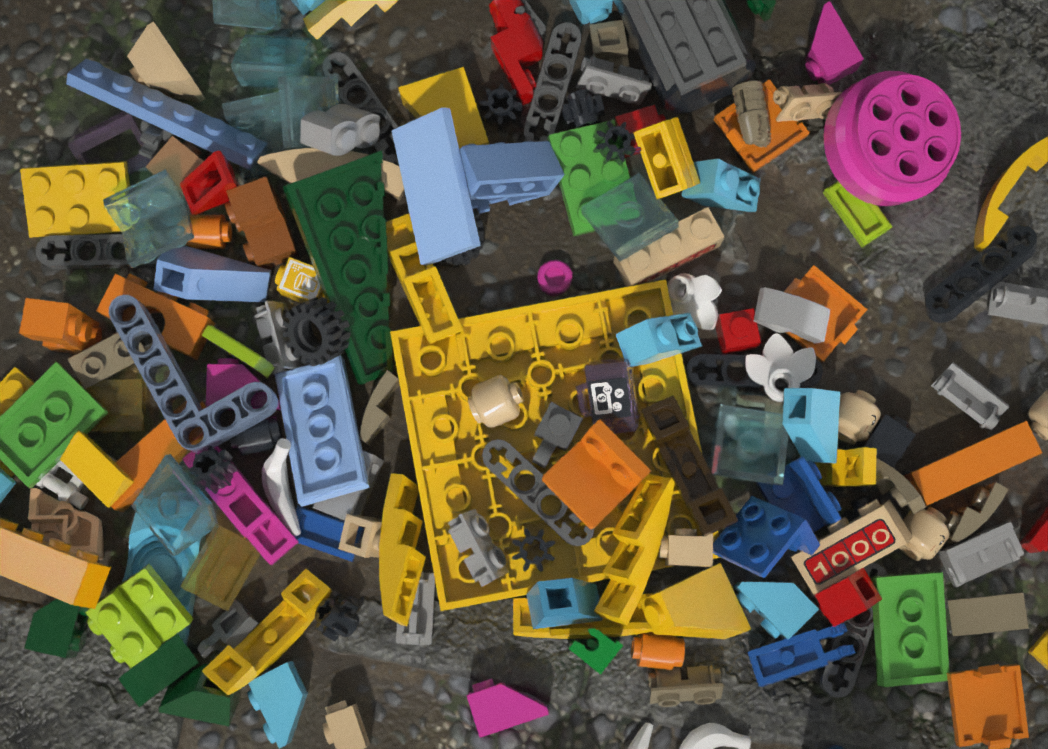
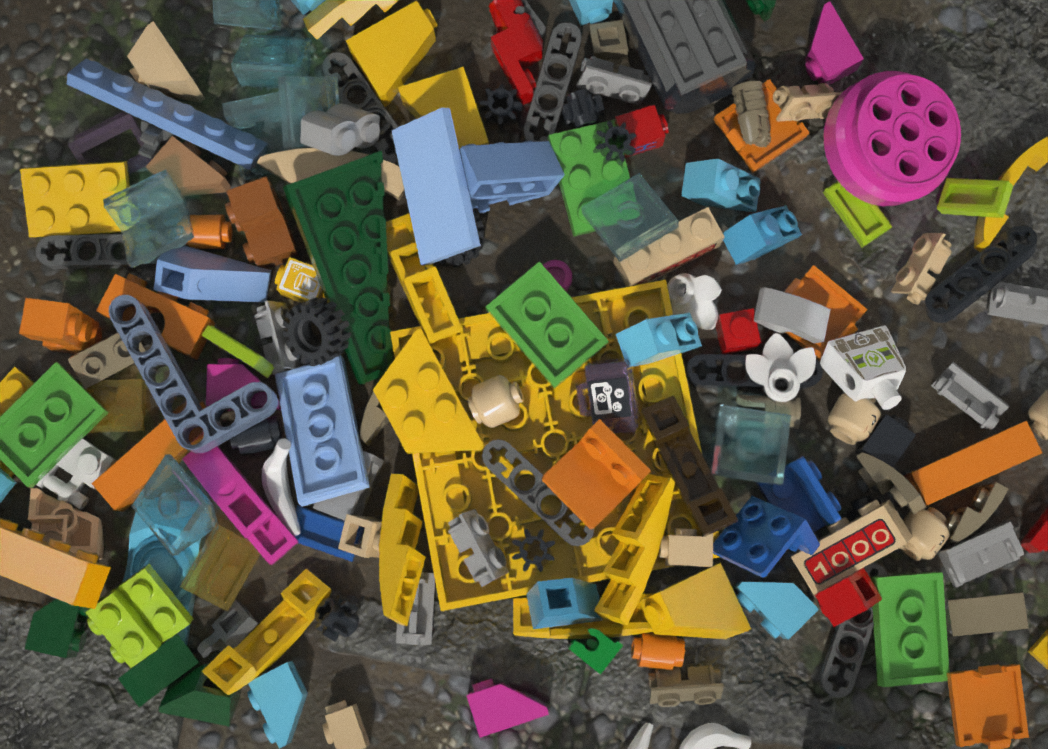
(95, 469): yellow slope -> none
(208, 183): red slope -> none
(213, 469): black gear -> none
(393, 49): none -> yellow slope
(423, 402): none -> yellow wing
(547, 325): none -> bright green plate
(555, 430): dark grey plate -> none
(667, 157): yellow brick -> none
(761, 234): none -> dark azure slope
(796, 655): blue hinge -> none
(812, 422): medium azure slope -> none
(852, 468): yellow slope -> none
(866, 366): none -> white torso
(928, 253): none -> tan hinge
(975, 197): none -> lime tile

